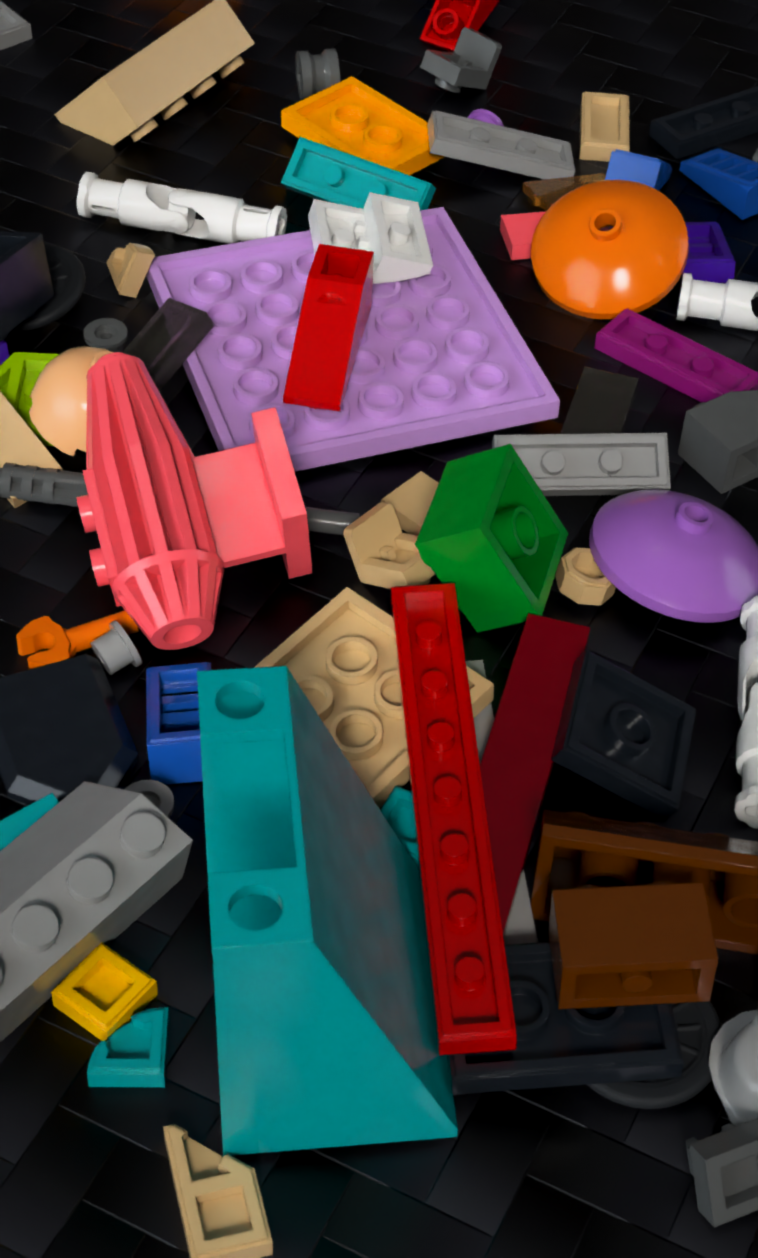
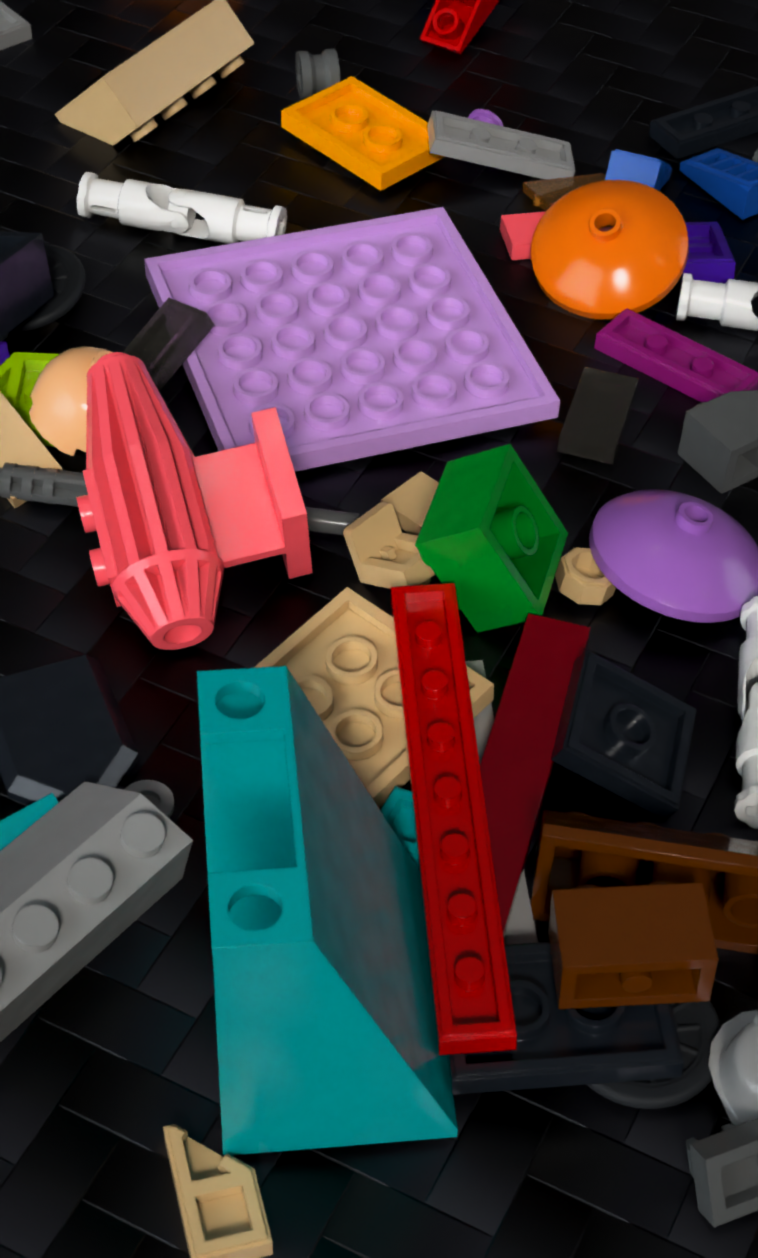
(62, 642): orange bar -> none
(104, 992): yellow tile -> none
(106, 334): dark grey piece -> none
(115, 649): light grey piece -> none
(129, 267): tan tile -> none
(133, 1053): teal tile -> none
(174, 723): blue slope -> none
(330, 327): red slope -> none
(347, 178): teal tile -> none
(385, 226): white slope -> none
(467, 66): dark grey bracket -> none
(593, 462): light grey tile -> none
(603, 125): tan tile -> none

